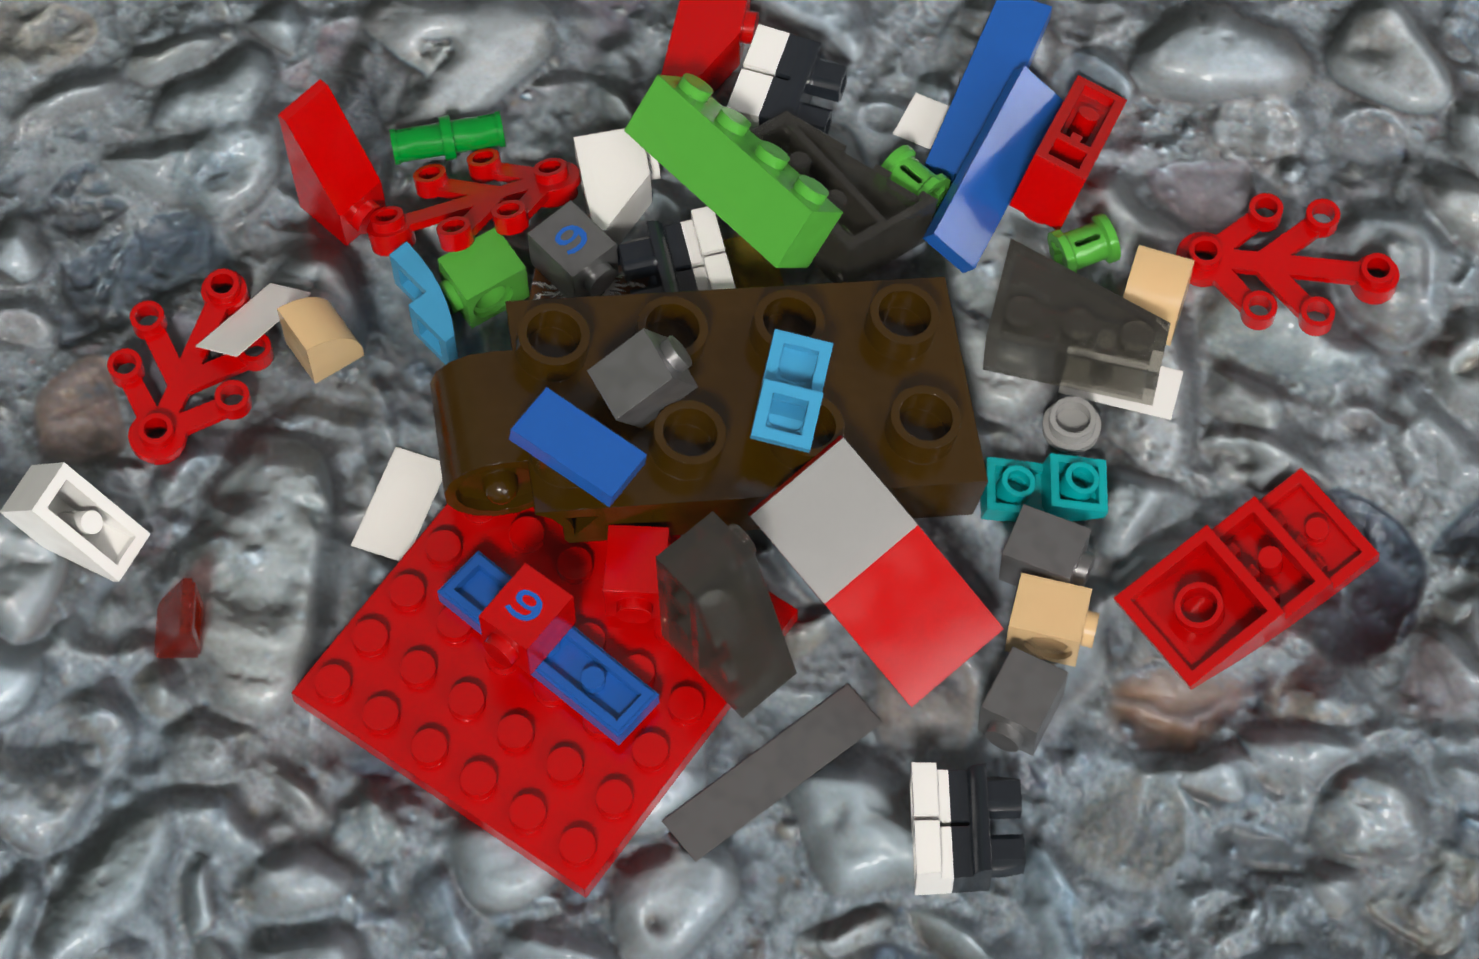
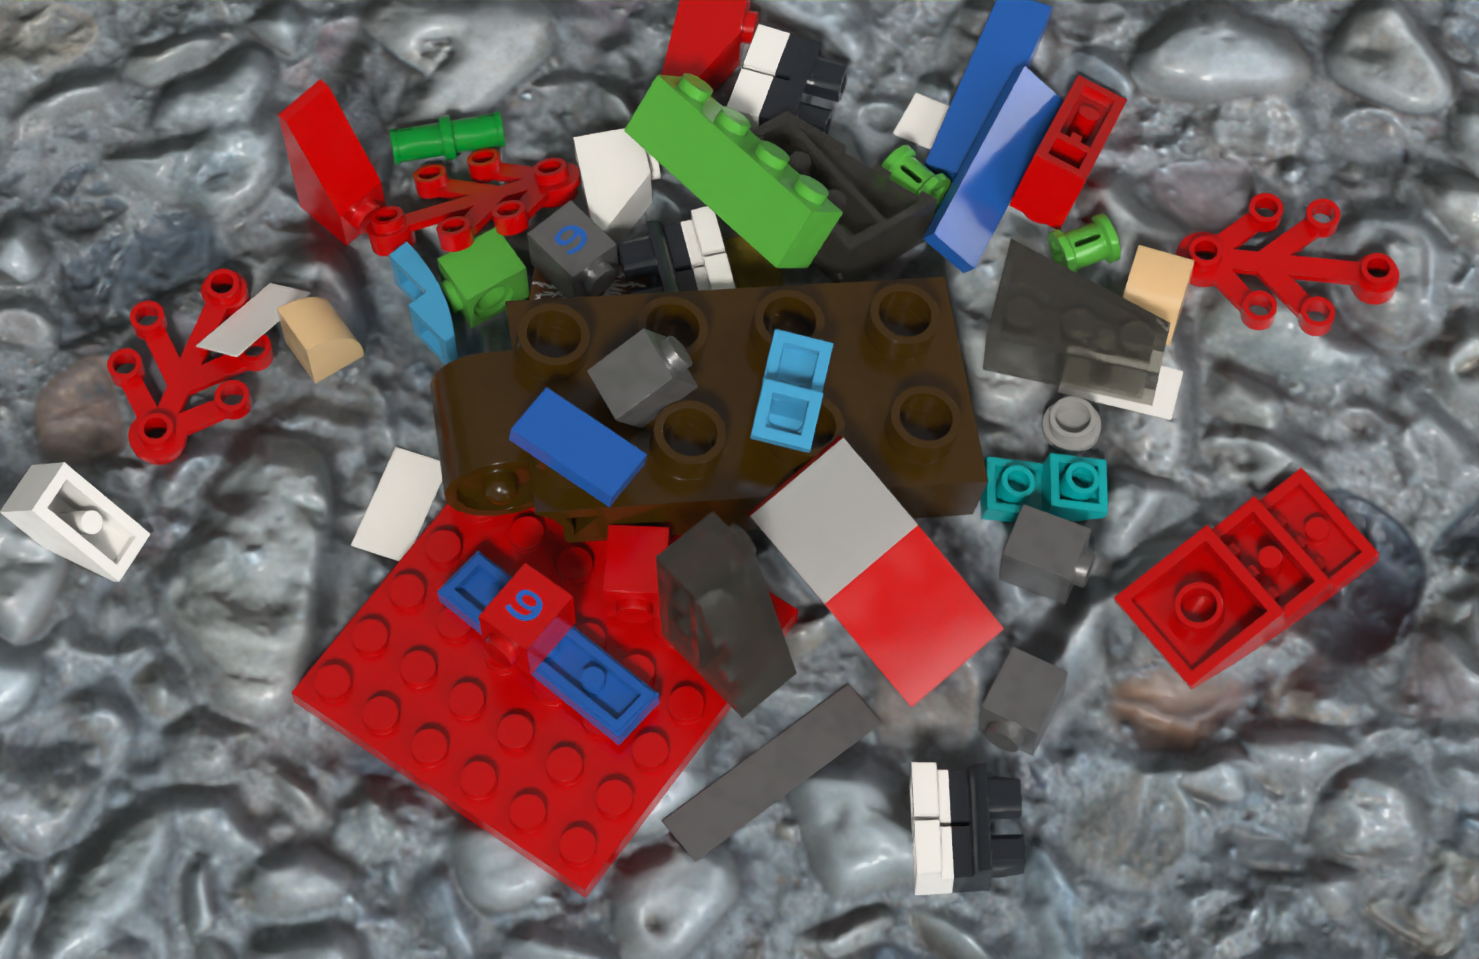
(180, 622): clear red slope -> none
(1051, 619): tan brick -> none

